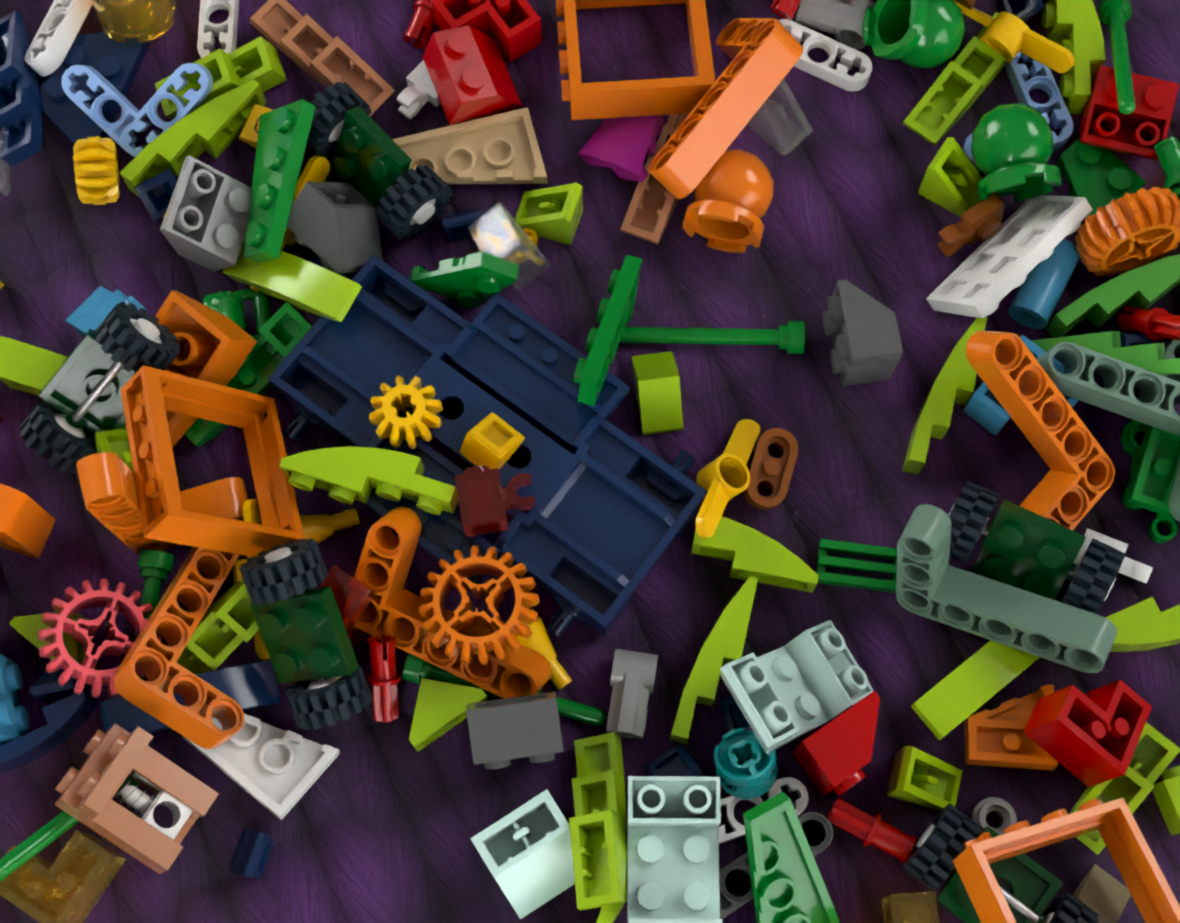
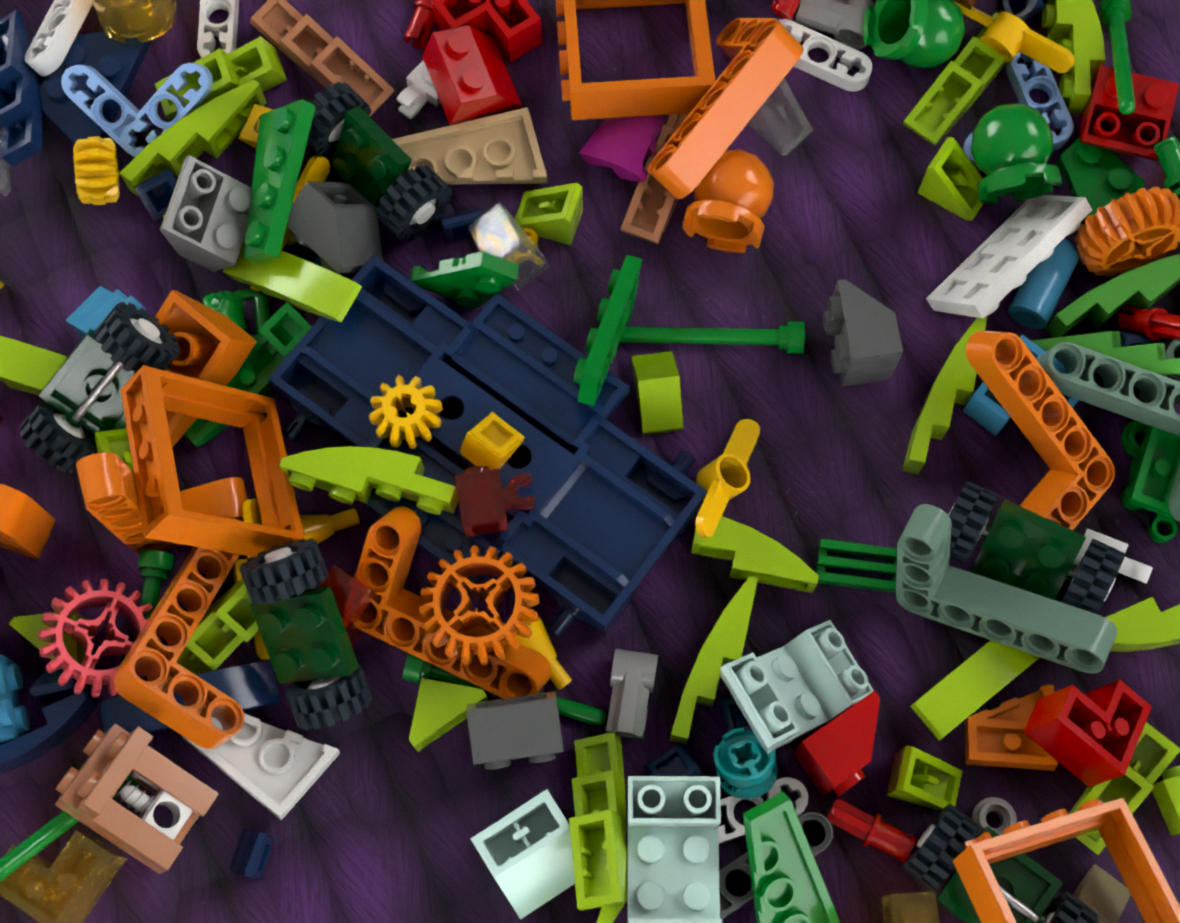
(383, 678): red axle -> none
(771, 471): dark orange plate -> none
(976, 223): dark orange plate -> none

